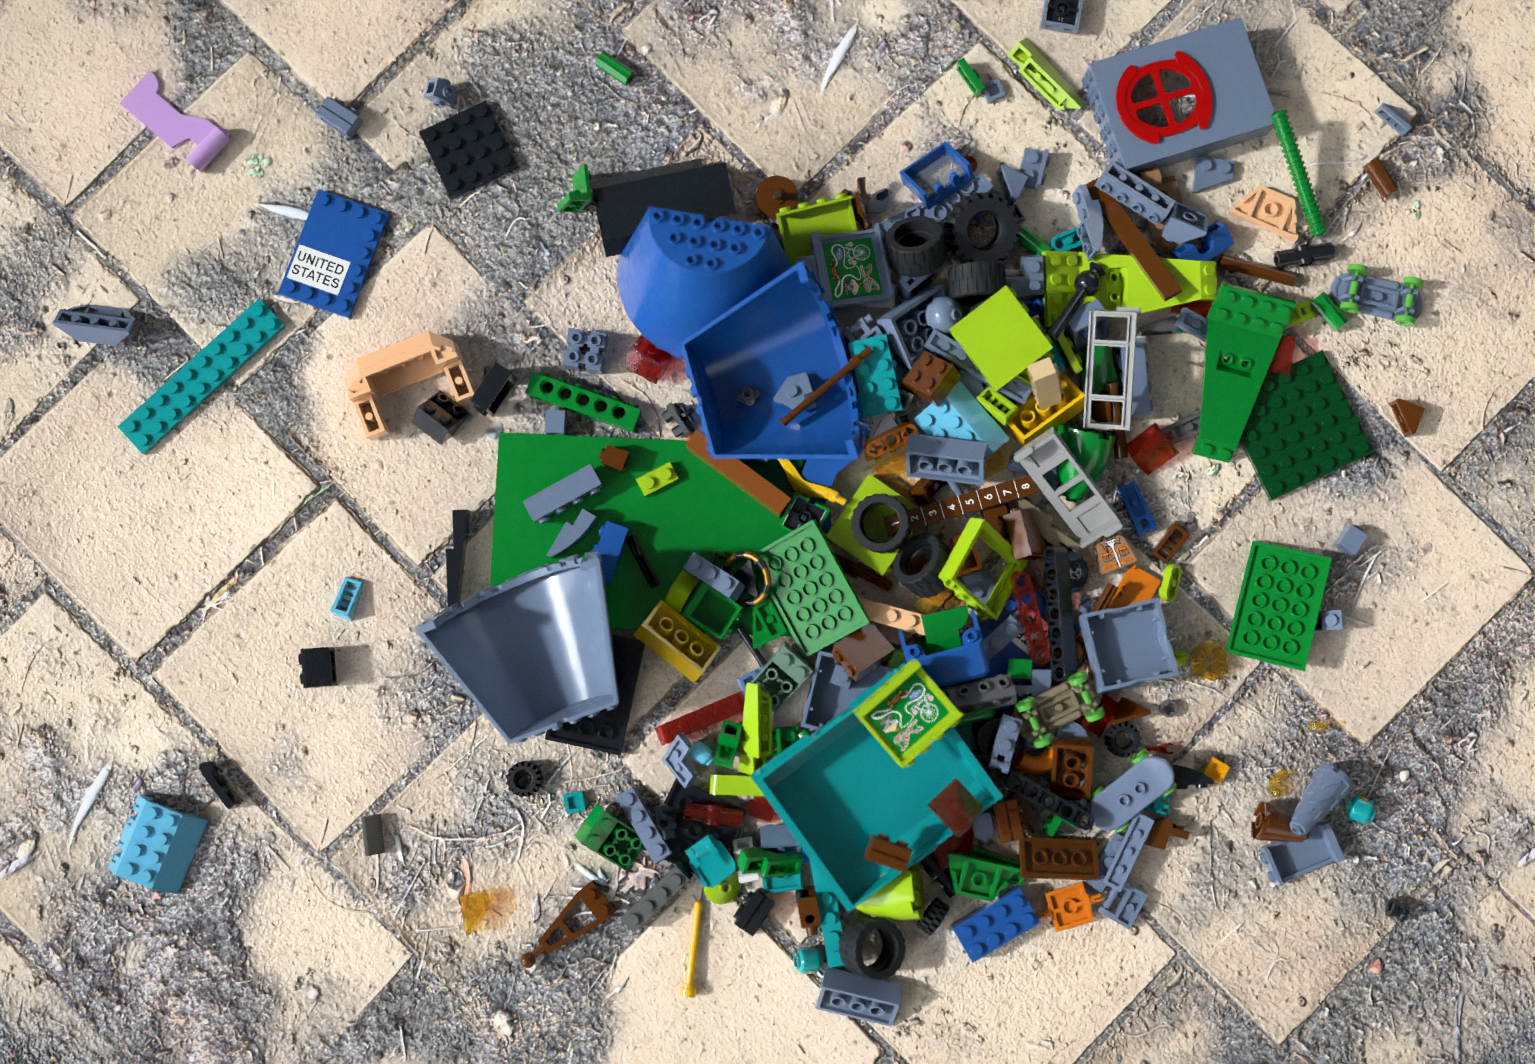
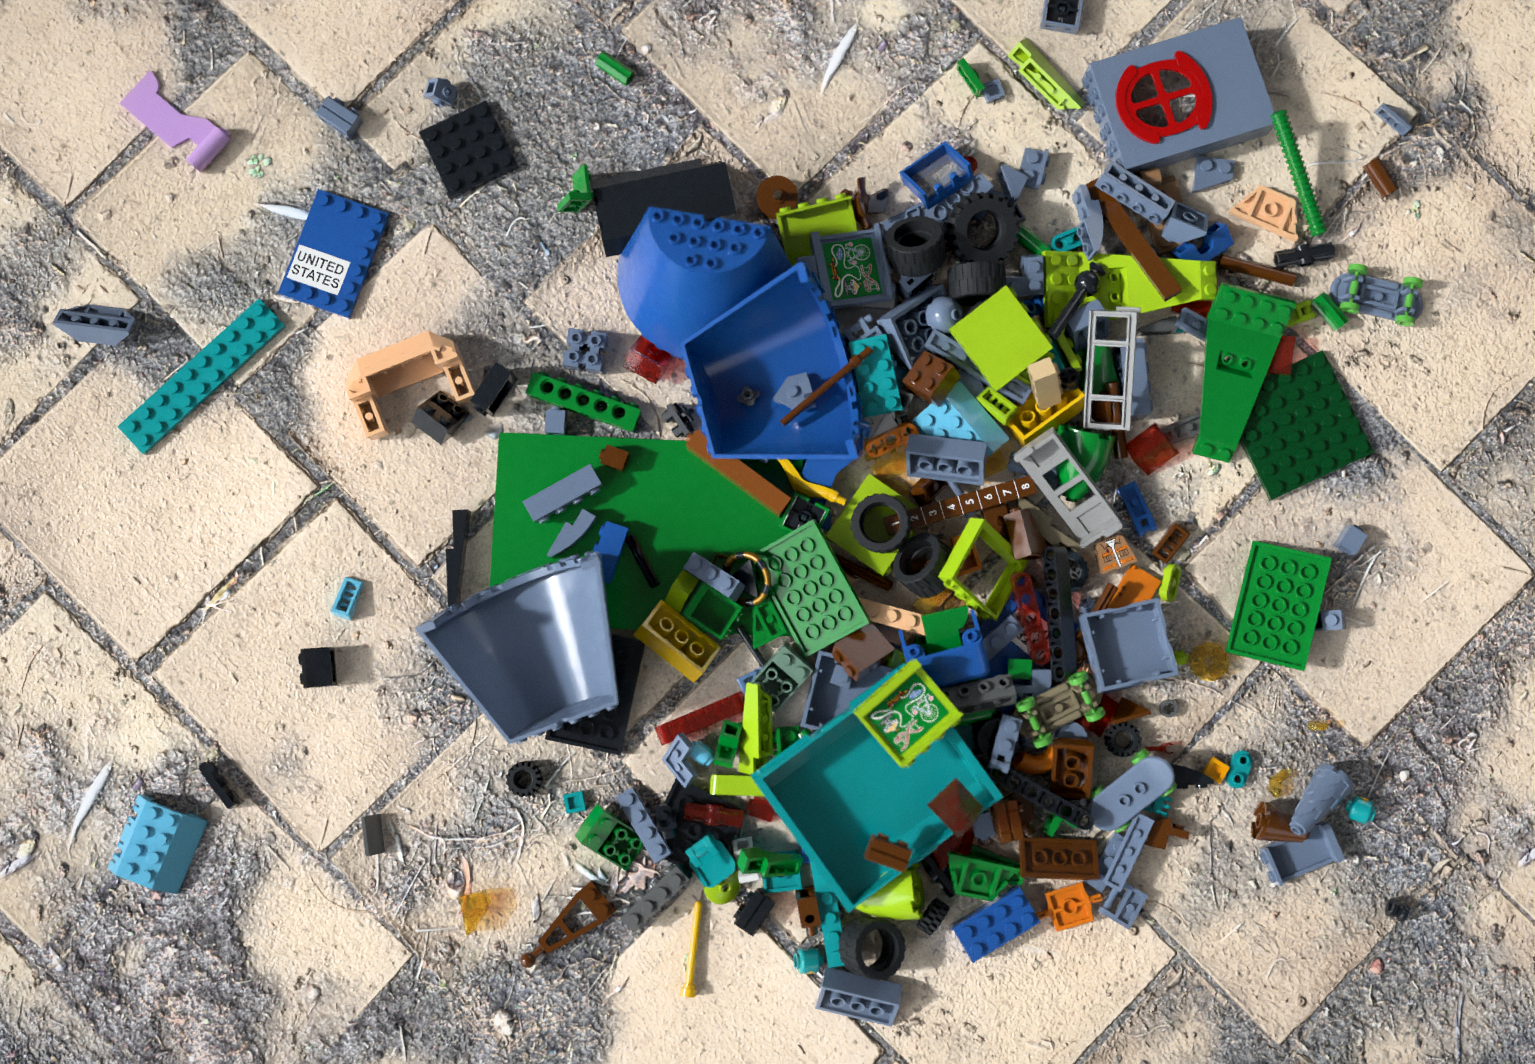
(657, 479): lime plate -> none
(778, 840): sand blue brick -> none
(979, 584): sand blue plate -> none
(1071, 375): none -> black wheel
(1239, 769): none -> teal plate
(1407, 415): reddish brown slope -> none

